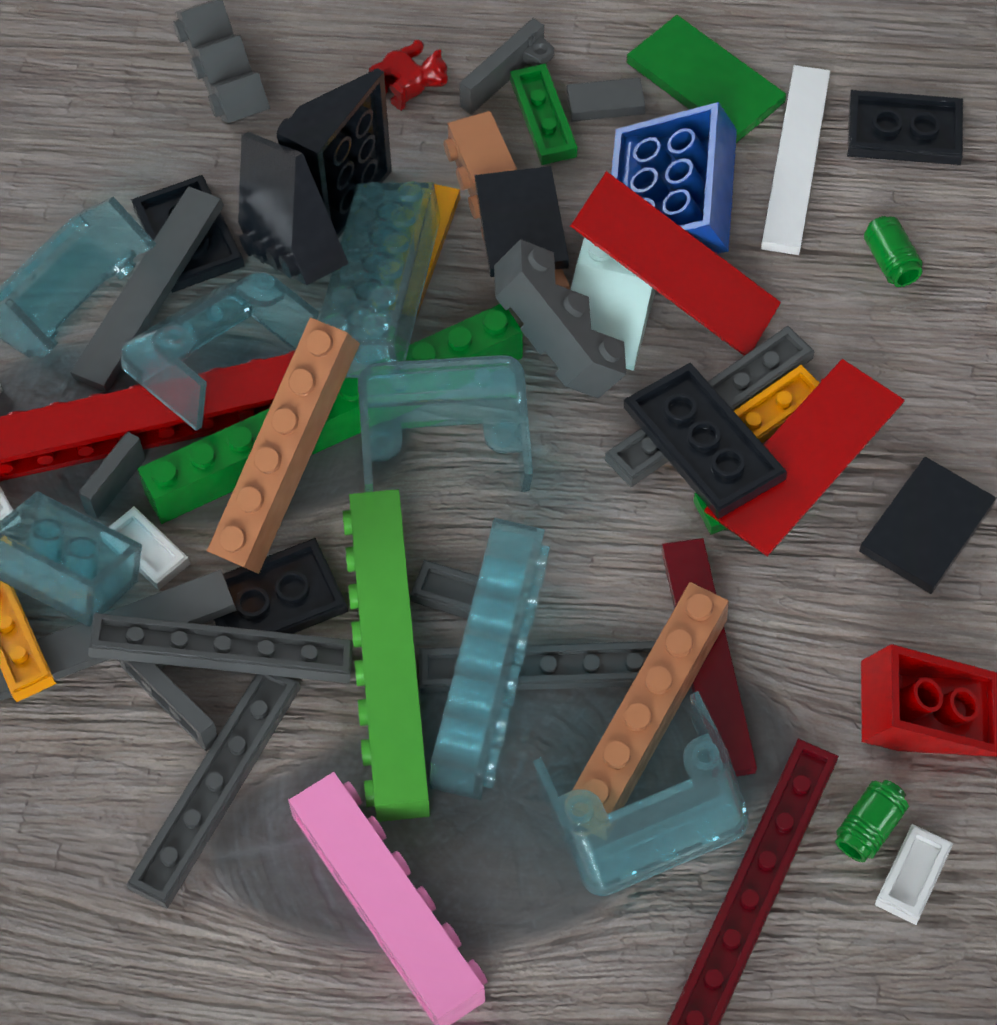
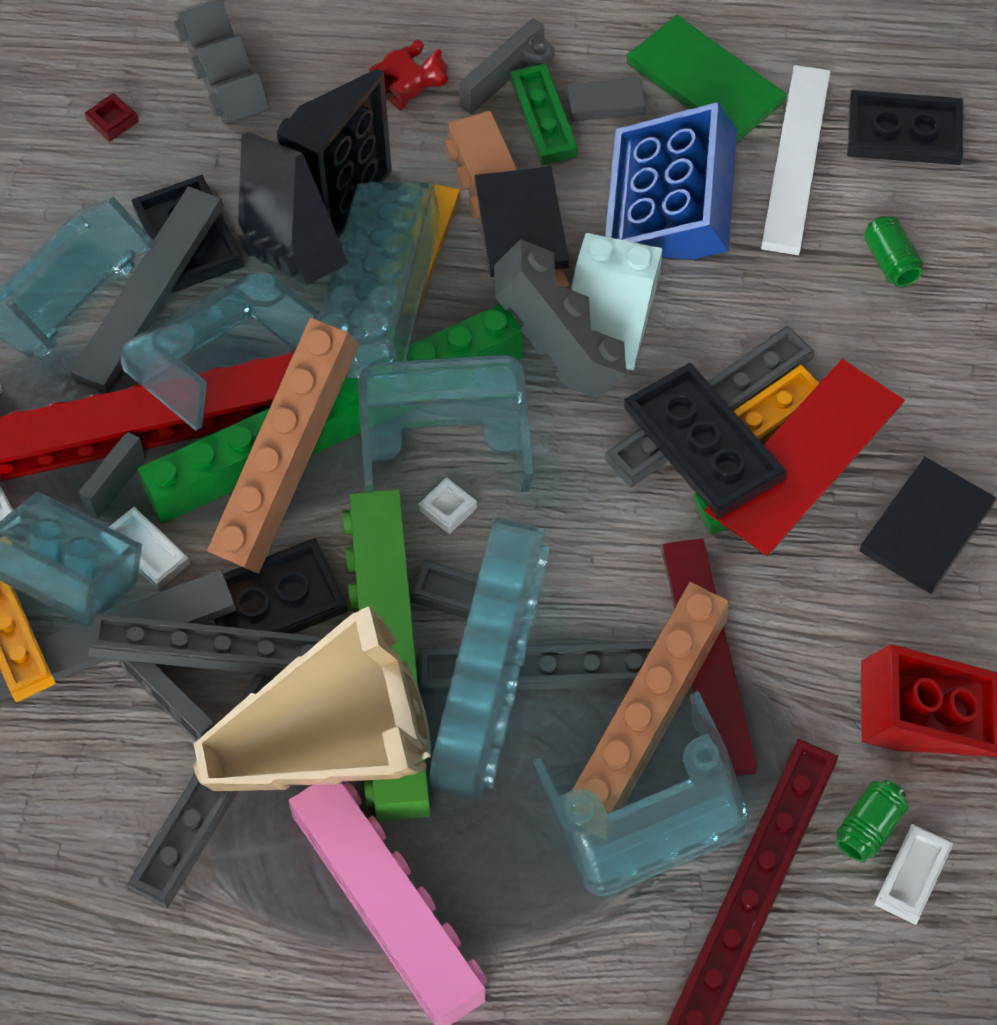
(111, 117): none -> dark red tile
(324, 719): none -> tan cone
(447, 505): none -> white tile
(675, 264): red window -> none

